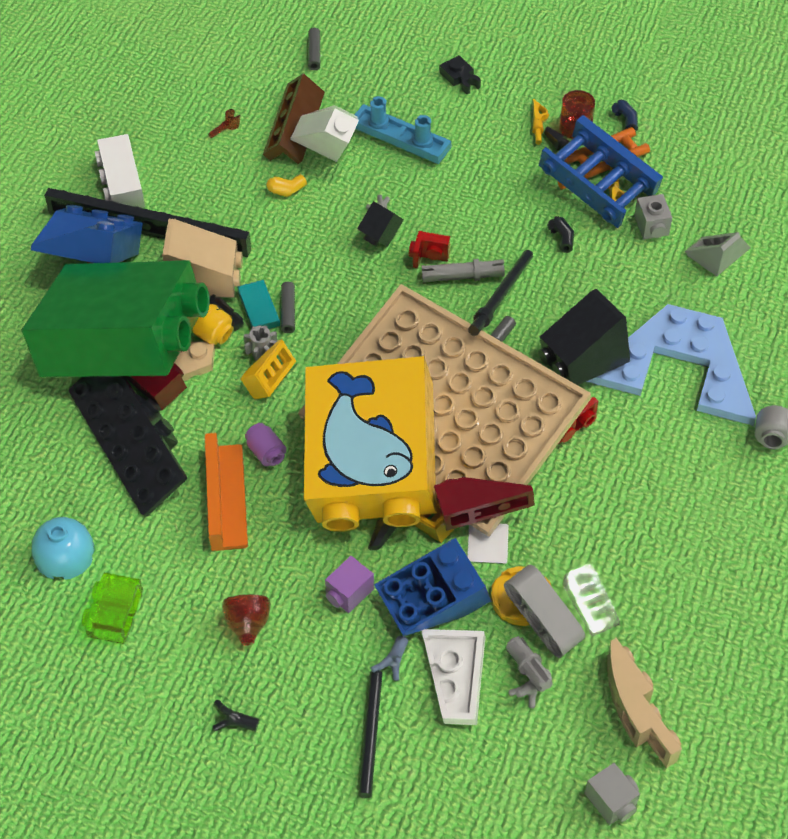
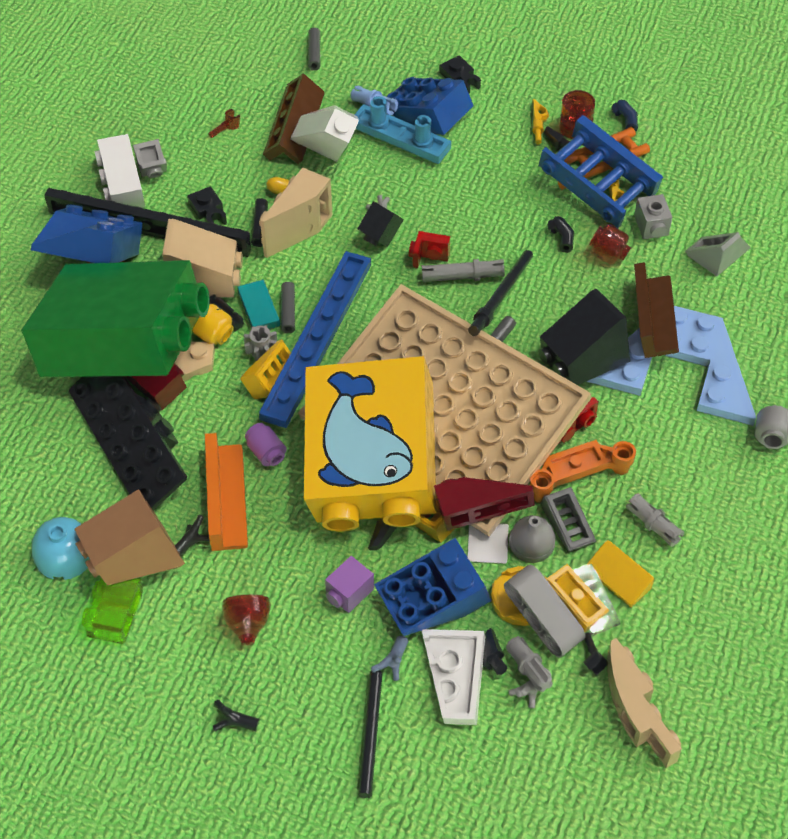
(126, 542): none -> medium nougat slope
(150, 158): none -> light grey bracket
(191, 536): none -> pearl dark grey bar
(207, 204): none -> black plate
(260, 206): none -> black piece
(296, 212): none -> tan slope
(315, 339): none -> blue plate
(365, 96): none -> light blue pin
(439, 99): none -> blue slope
(493, 653): none -> black bar
(532, 539): none -> light grey helmet
(572, 506): none -> dark grey slope
(577, 597): none -> yellow slope
(579, 463): none -> orange plate
(595, 661): none -> black hand
(610, 244): none -> clear red head
(613, 794): light grey brick -> none
(621, 574): none -> yellow slope
(655, 520): none -> light grey pin
(656, 313): none -> reddish brown panel

